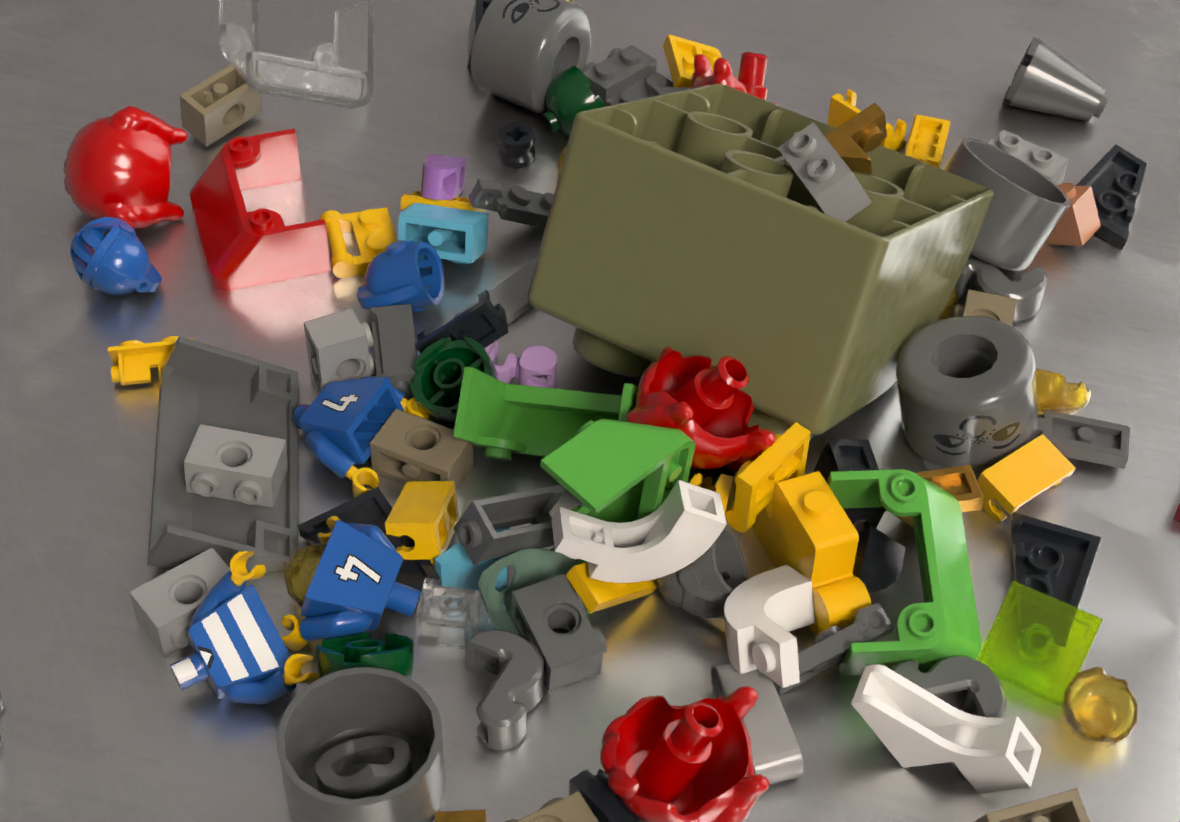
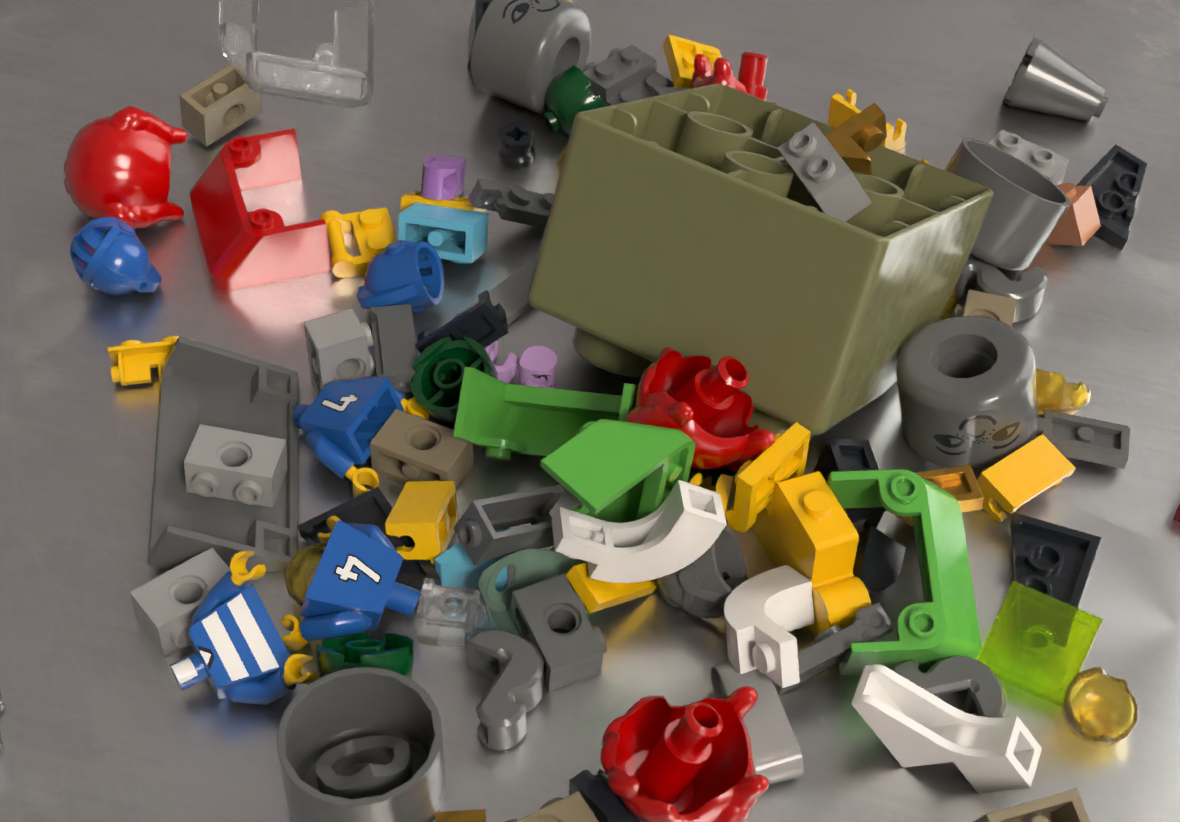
(927, 139): yellow plate -> none

